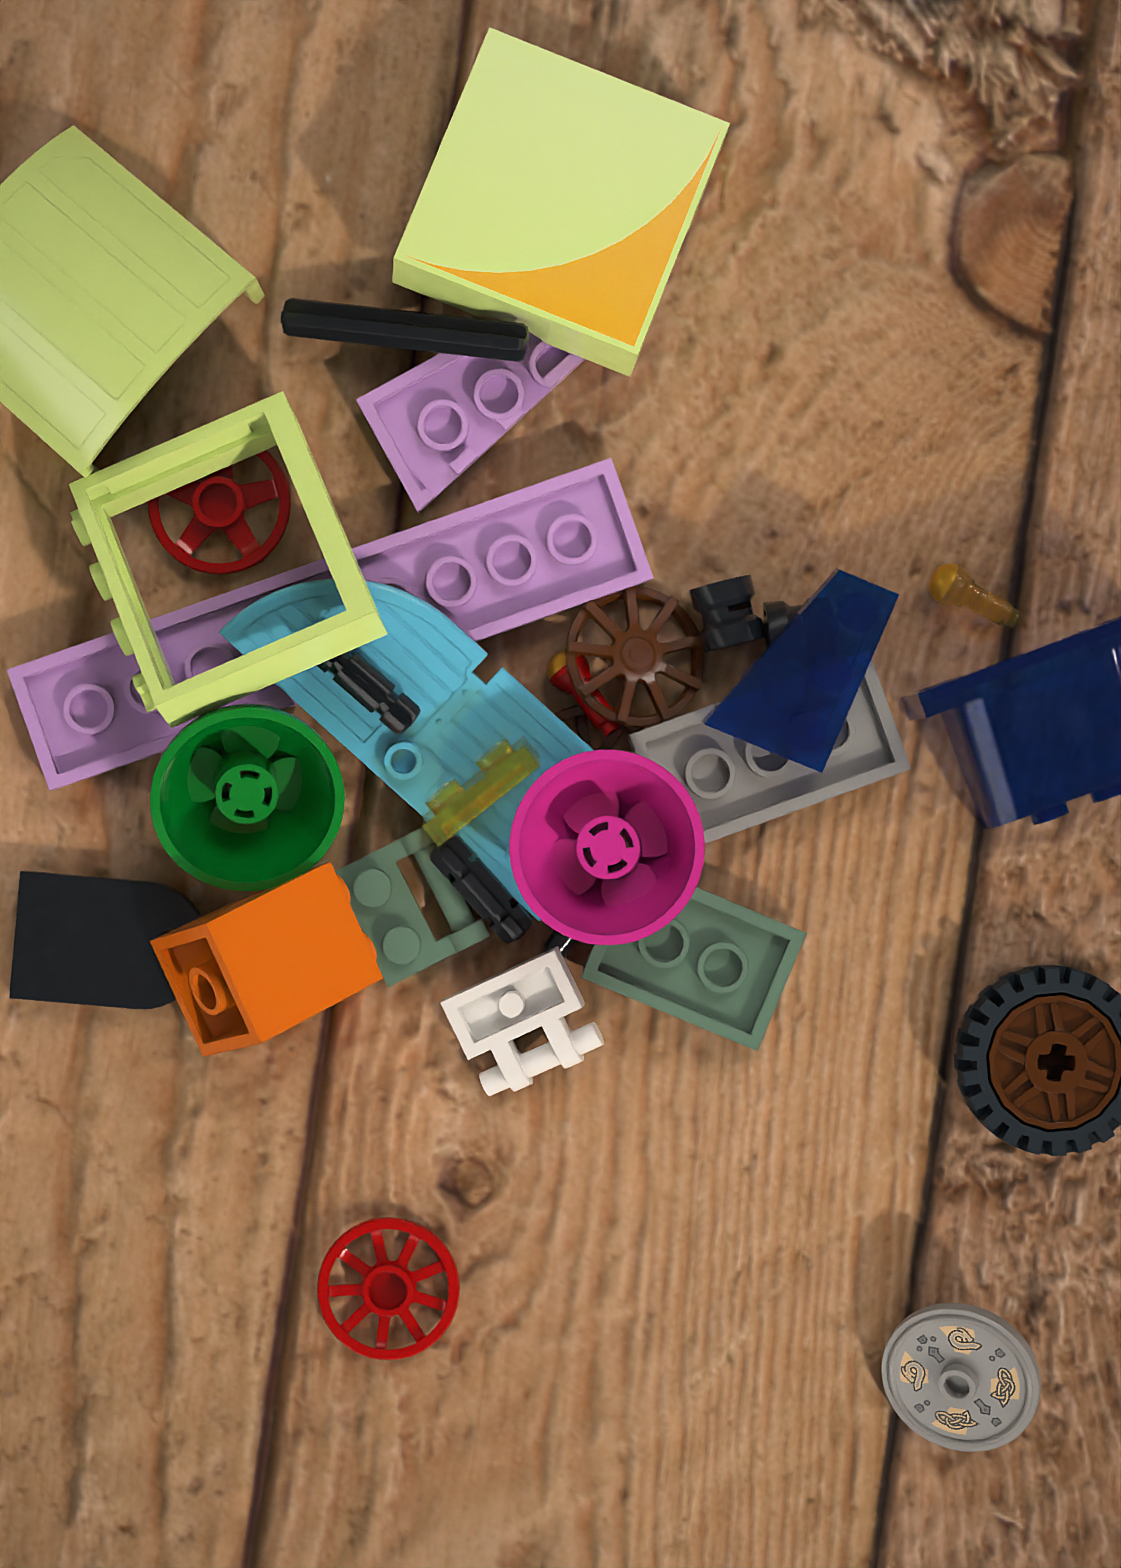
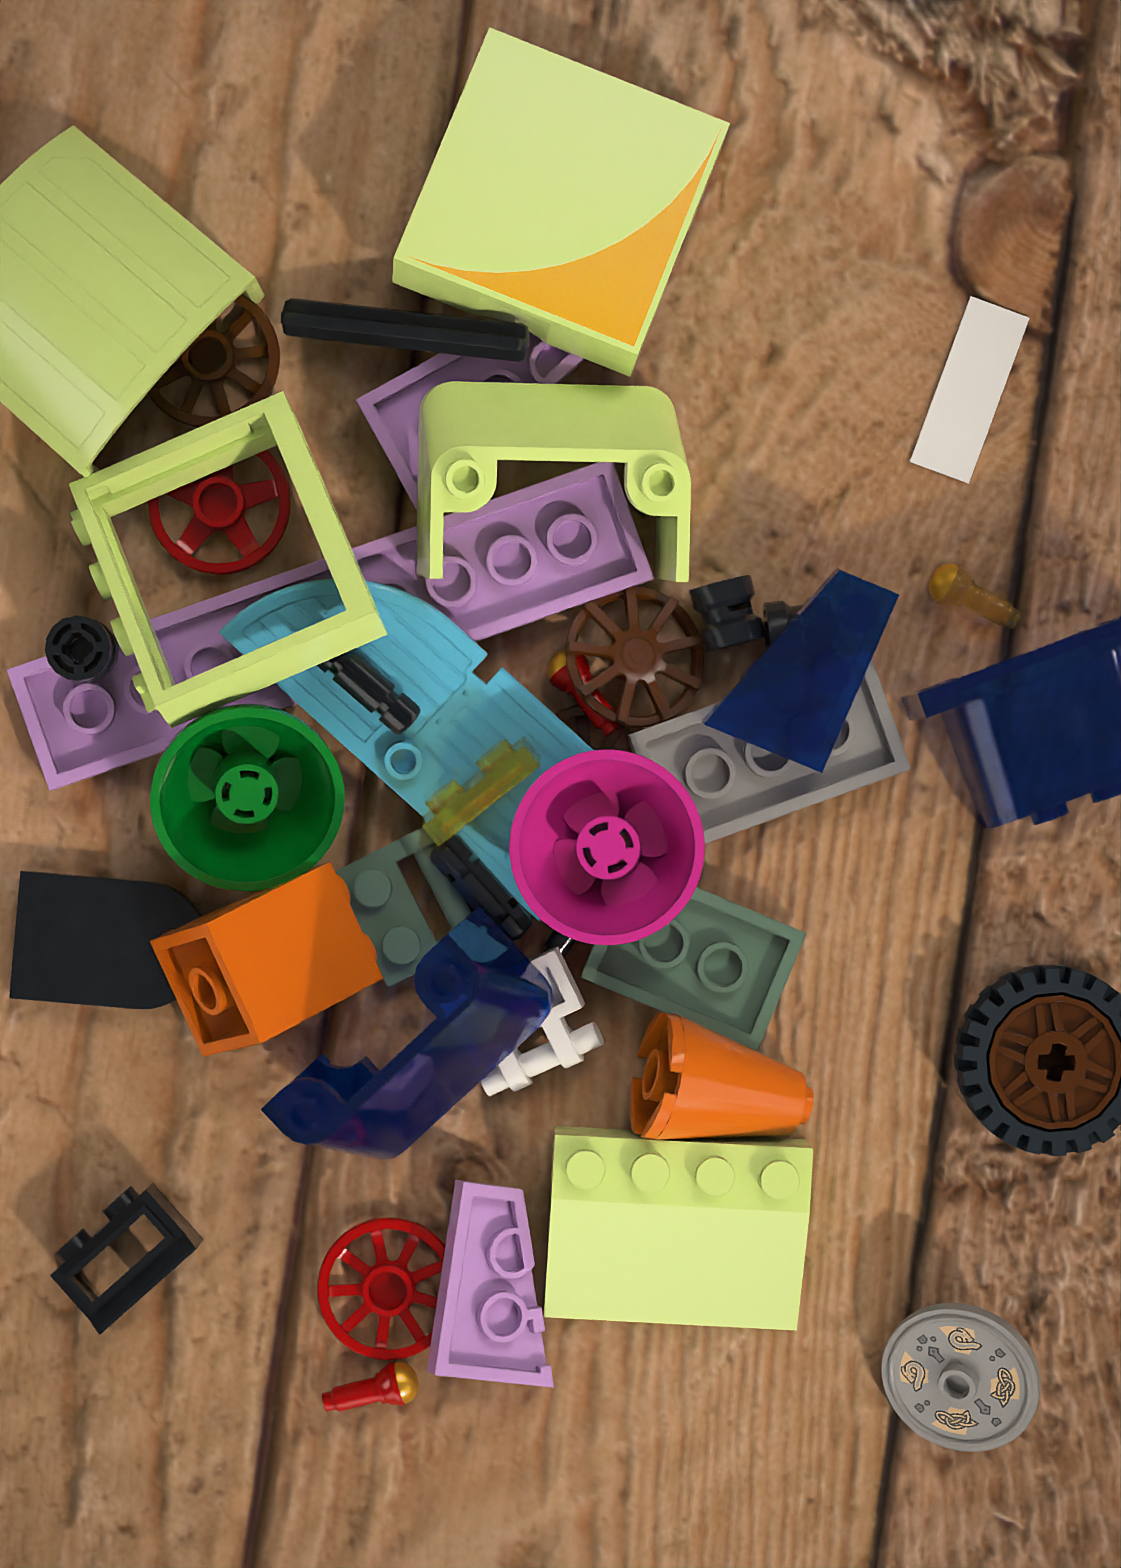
(93, 649): none -> black wheel
(177, 1245): none -> black window
(213, 359): none -> reddish brown wheel
(393, 1385): none -> red piece
(477, 423): none -> yellowish green windscreen
(484, 1007): none -> clear blue windscreen
(486, 1295): none -> lavender wing
(677, 1229): none -> yellowish green slope
(712, 1086): none -> orange cone
(969, 389): none -> white sticker

